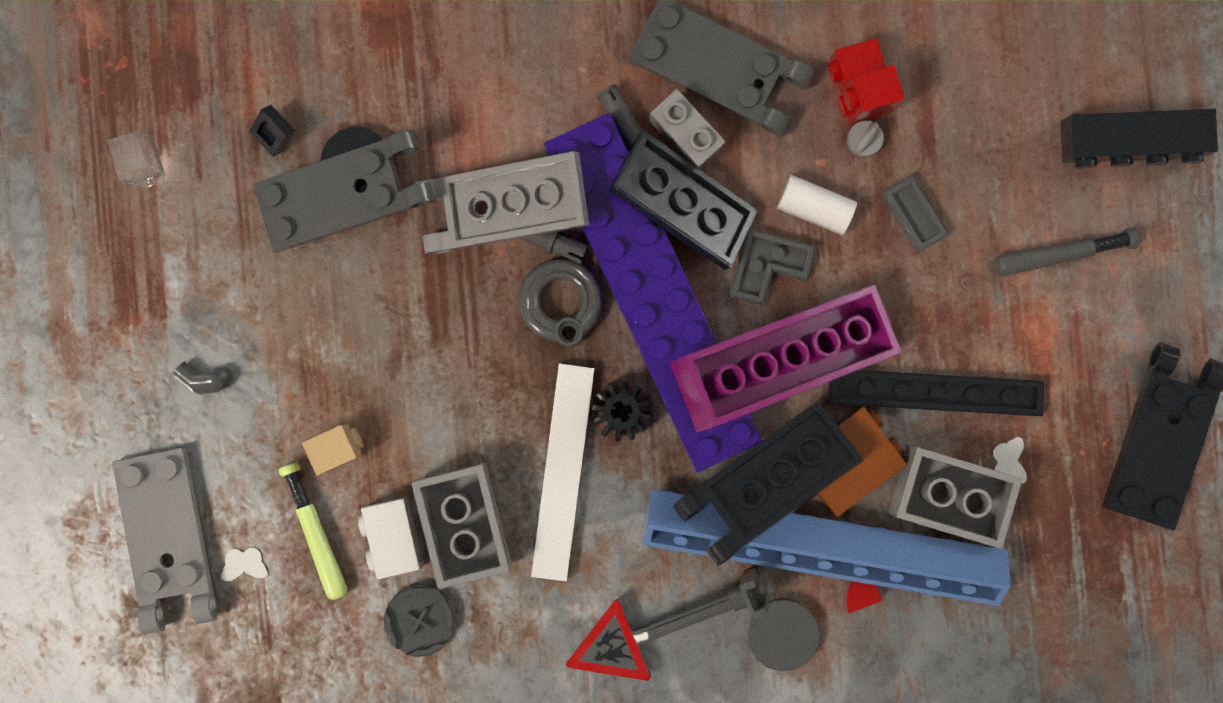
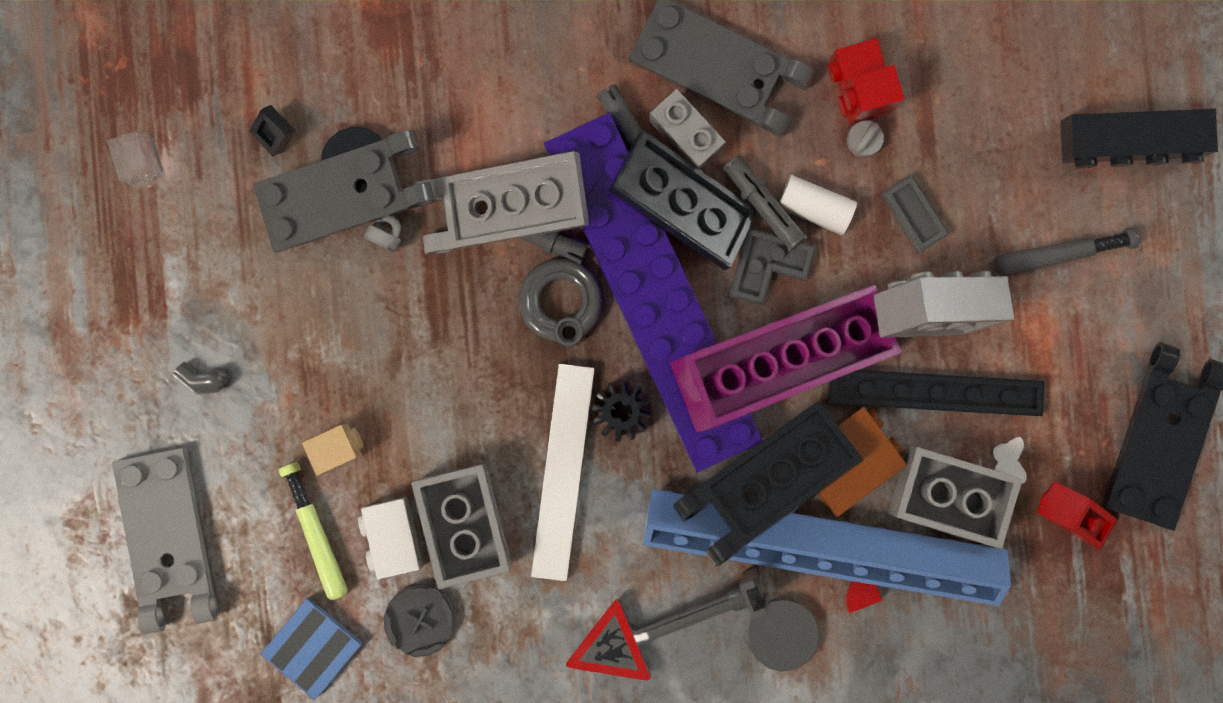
(240, 562): white sticker -> none
(311, 648): none -> tile
(384, 239): none -> light grey tile
(764, 202): none -> dark grey pin
(943, 305): none -> light grey brick
(1076, 515): none -> red slope

